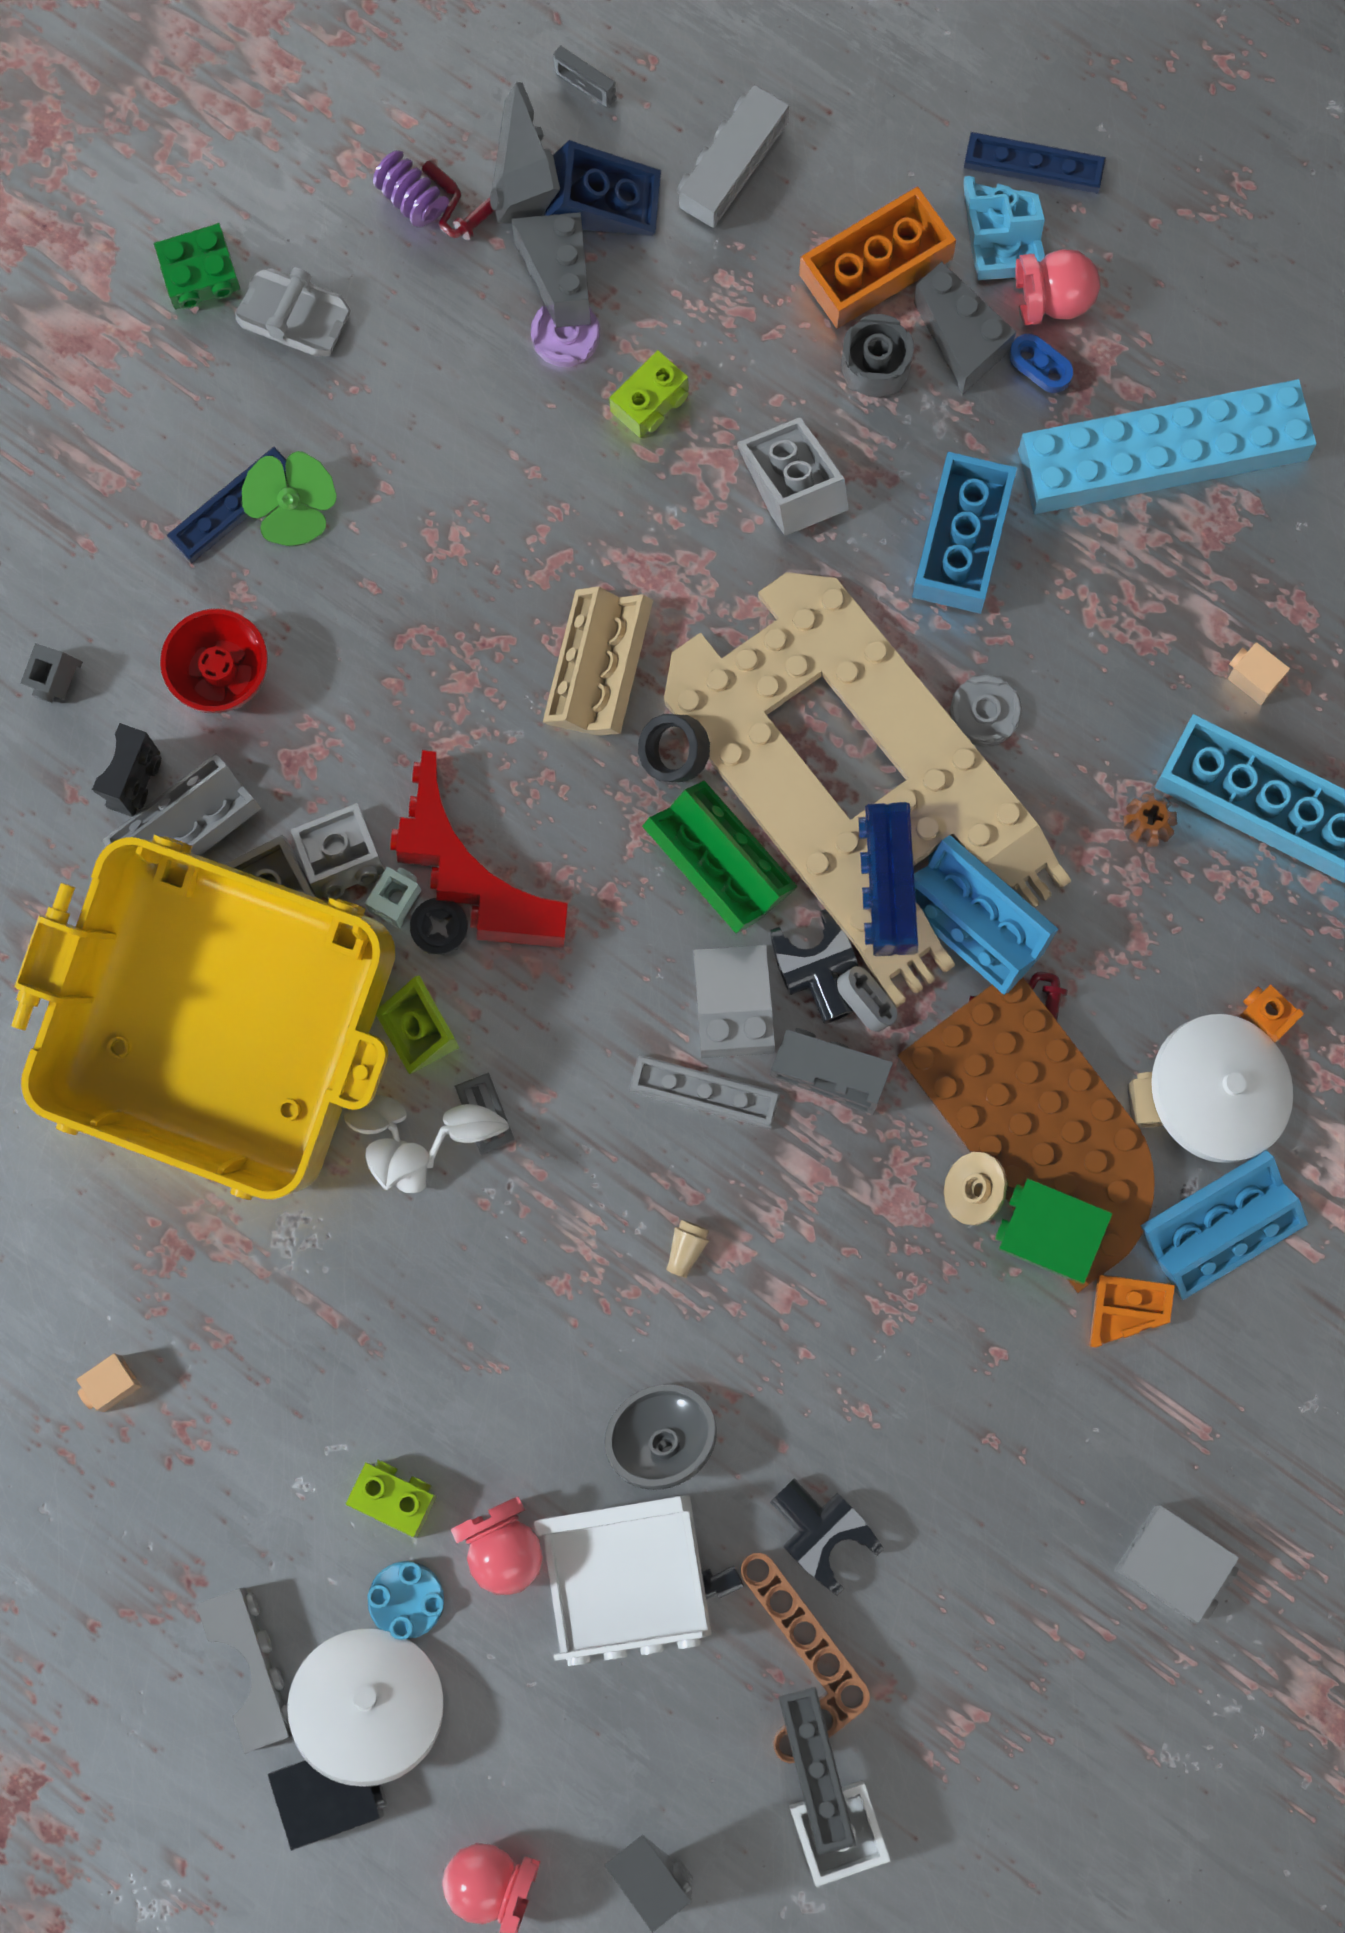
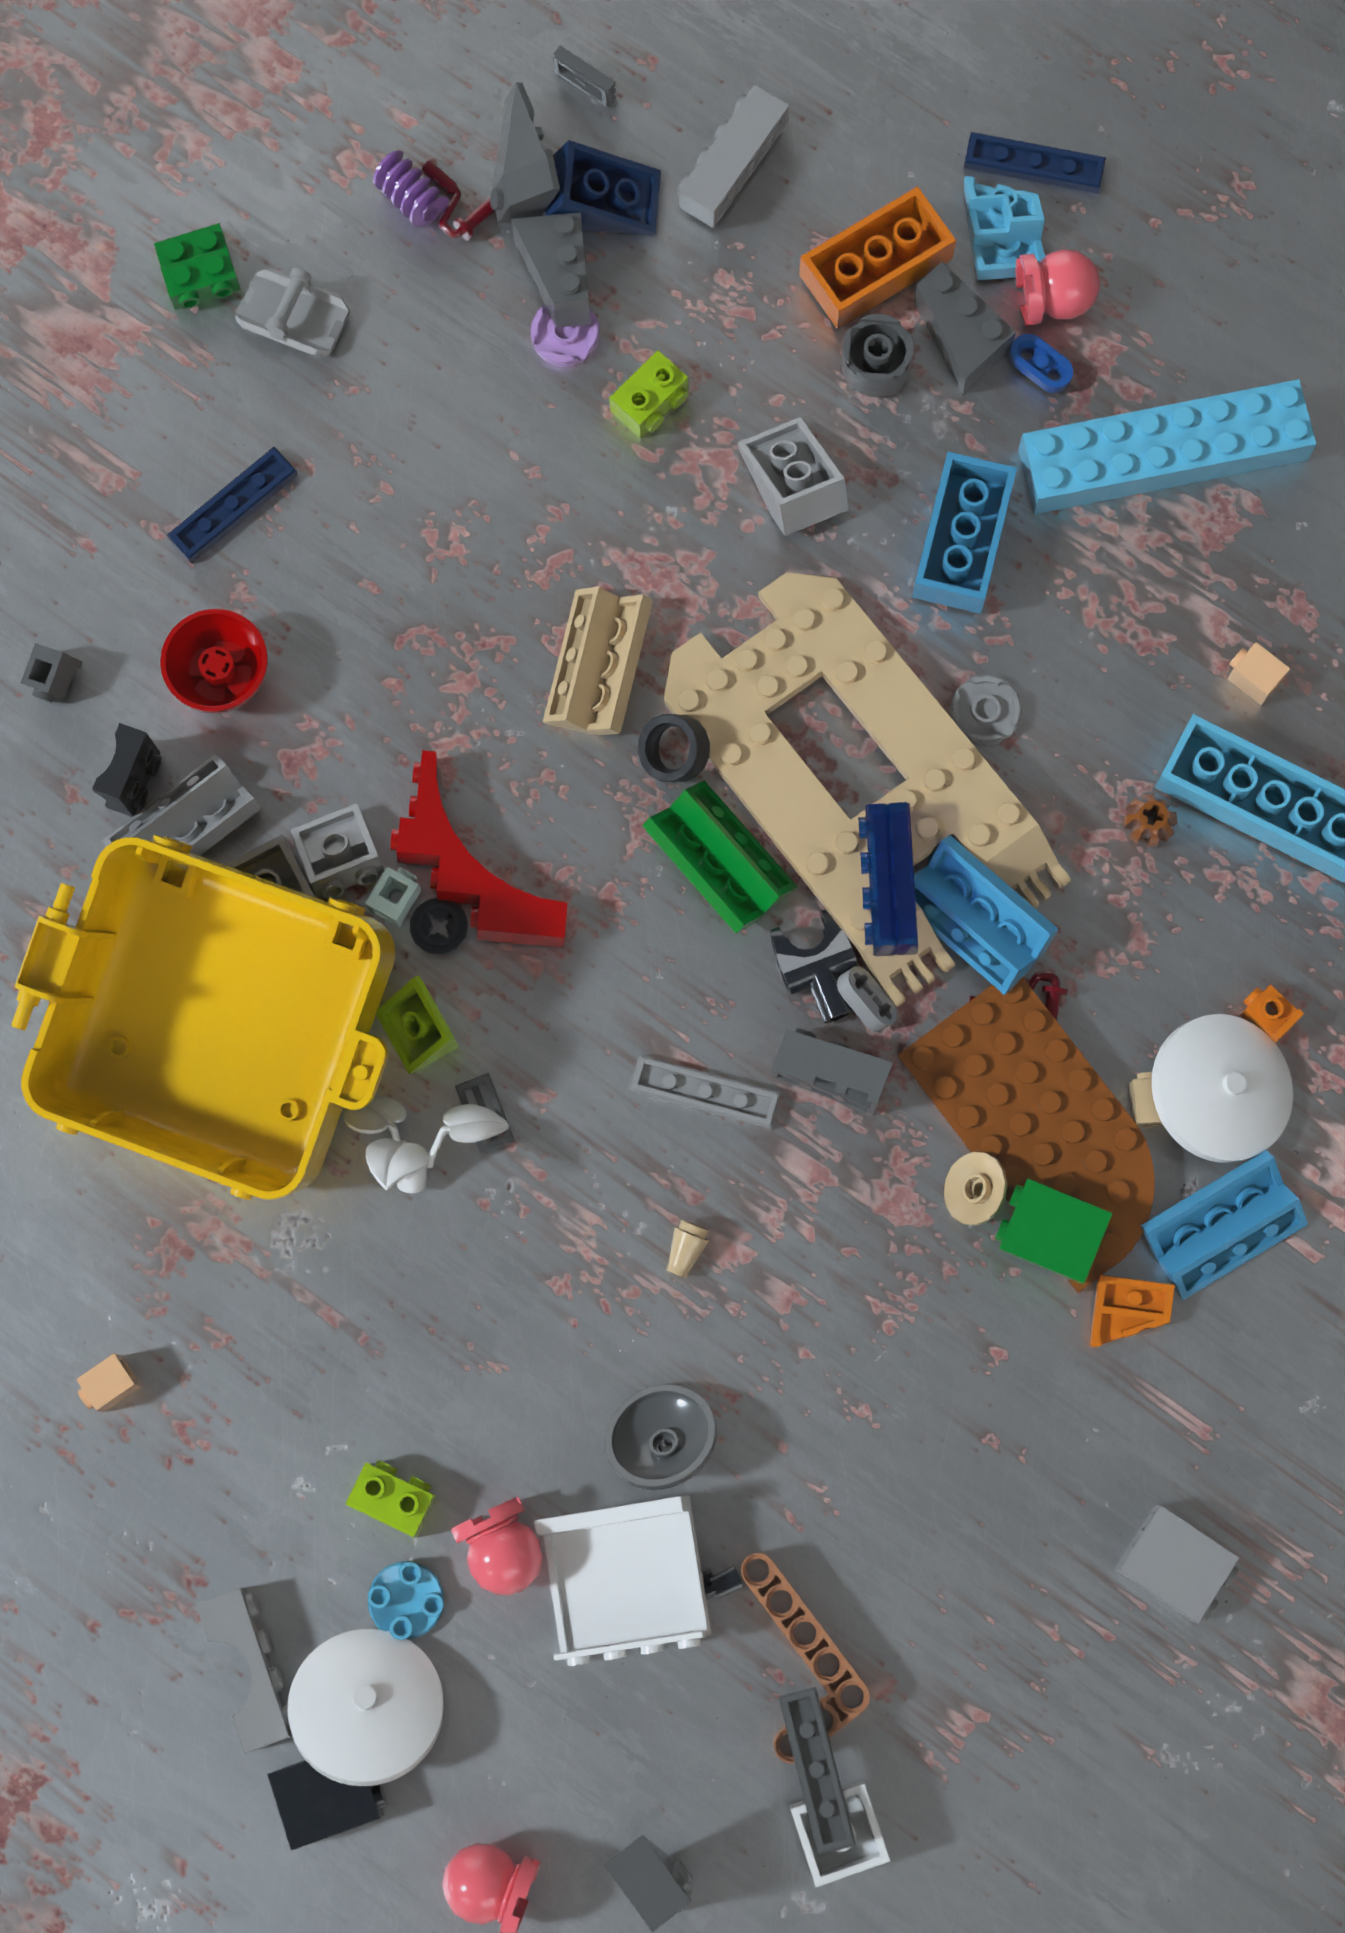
(307, 484): bright green piece -> none
(734, 1001): light grey slope -> none
(821, 1530): black connector -> none

